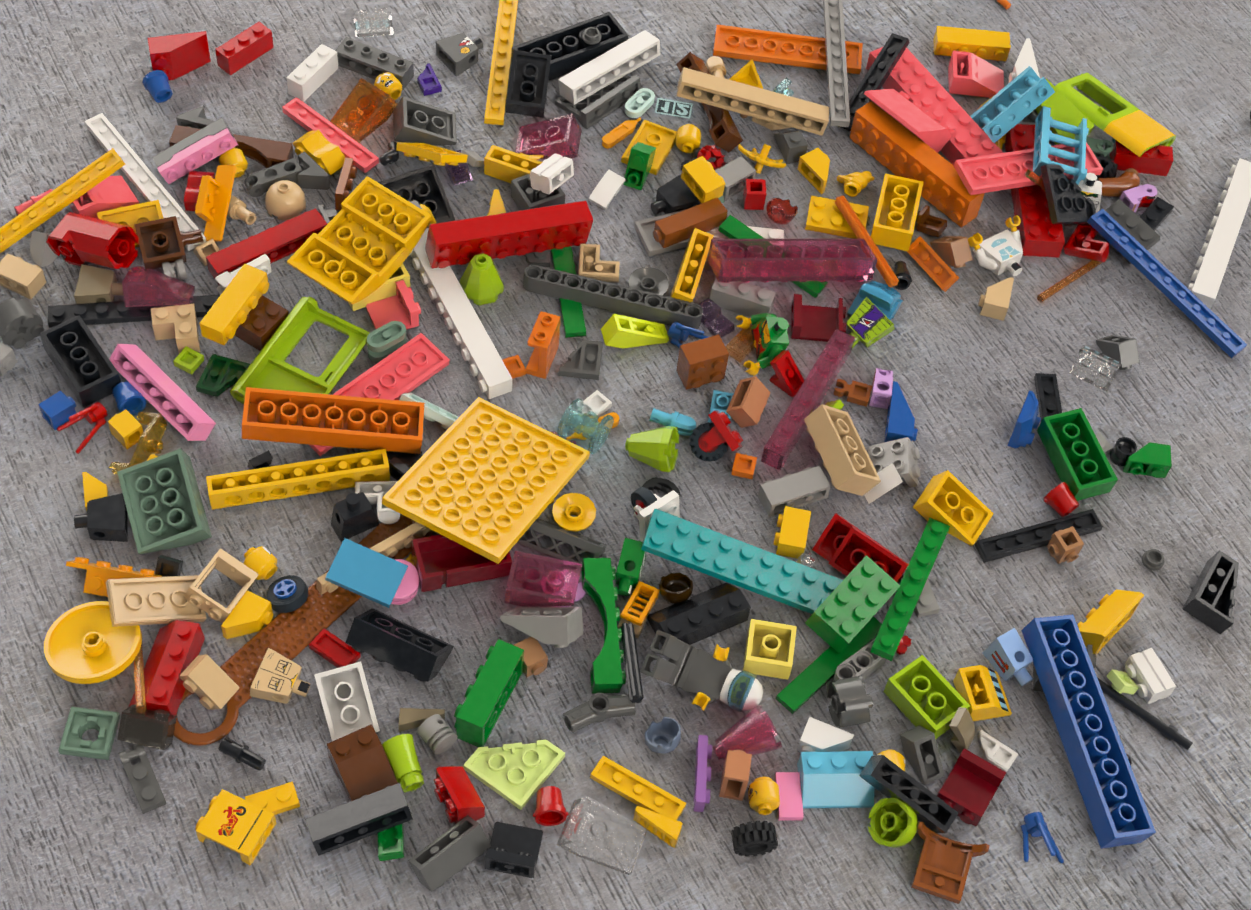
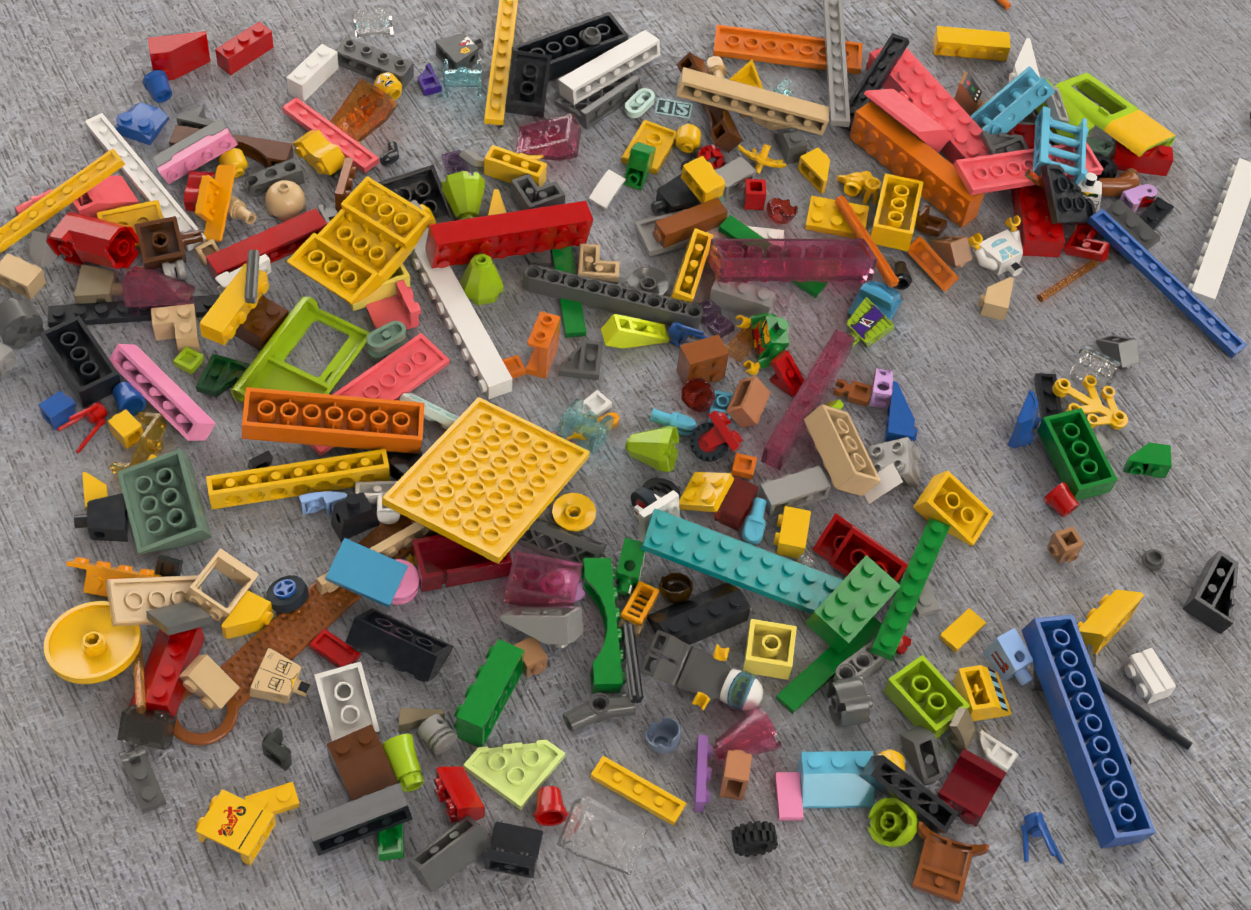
(84, 719): sand green piece -> none
(141, 123): none -> slope
(179, 617): none -> dark grey tile
(241, 753): black axle -> none
(252, 273): none -> dark grey axle
(261, 562): yellow head -> none
(275, 750): none -> pearl dark grey bracket
(312, 174): dark grey slope -> none
(319, 500): none -> light blue slope
(423, 123): dark grey slope -> none
(430, 152): yellow plate -> none
(462, 77): none -> clear light blue hose
(464, 193): none -> lime cone
(551, 173): white brick -> none
(619, 133): light orange piece -> none
(660, 825): yellow slope -> none
(698, 394): none -> clear red hair
(705, 491): none -> yellow plate
(736, 503): none -> clear red brick
(754, 523): none -> medium azure arm
(764, 794): yellow head -> none
(816, 322): dark red panel -> none
(823, 738): white slope -> none
(872, 186): none -> yellow piece
(962, 630): none -> yellow tile
(968, 94): none -> medium nougat slope
(973, 76): coral slope -> none
(1002, 142): none -> dark grey wing
(1035, 535): black tile -> none
(1057, 106): none -> light grey plate
(1111, 416): none -> yellow plant
(1122, 450): black wheel -> none
(1122, 682): yellowish green plate -> none

